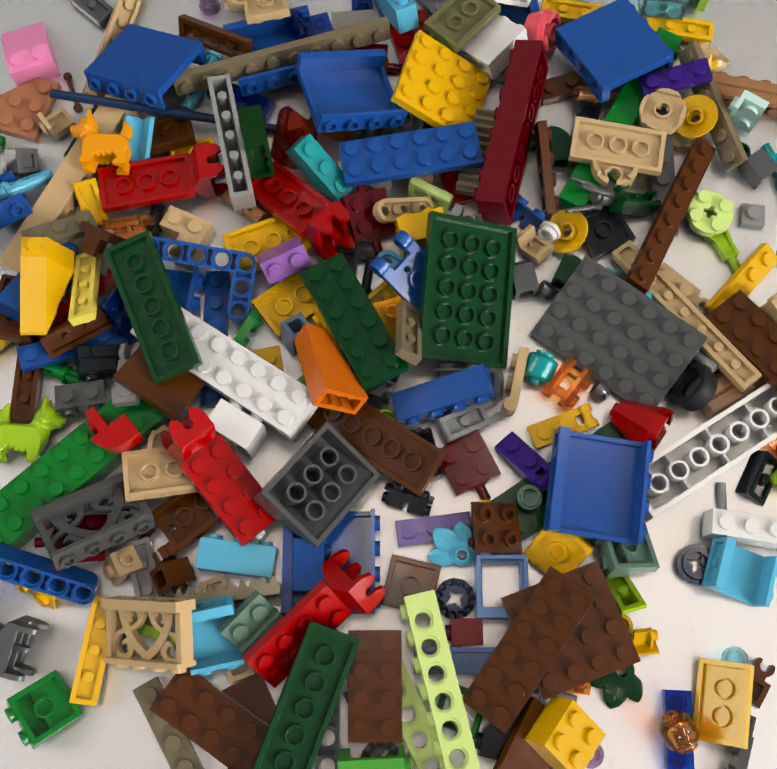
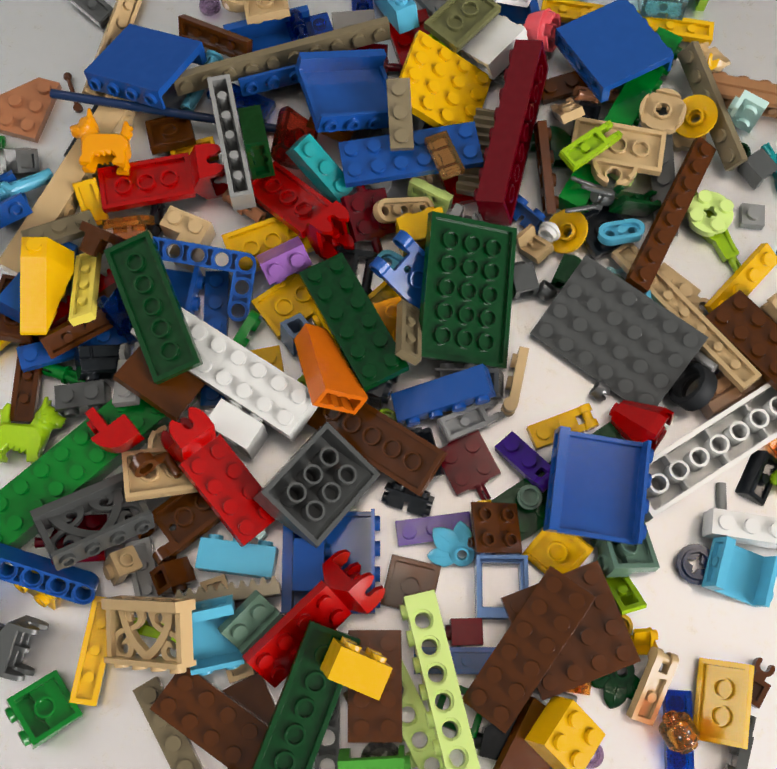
(29, 54): bright pink slope -> none
(56, 123): tan bracket -> none
(142, 137): medium azure panel -> none
(145, 463): none -> reddish brown plate
(356, 668): none -> yellow brick
(400, 114): none -> dark tan plate
(444, 155): none -> clear orange tile
(467, 600): dark blue gear -> none
(540, 367): teal head -> none
(567, 111): none -> tan plate
(569, 397): clear orange brick -> none
(589, 146): none -> lime hinge
(621, 232): none -> medium azure plate
(653, 686): none -> tan plate
(677, 77): dark purple plate -> none
(735, 654): clear light blue plate -> none

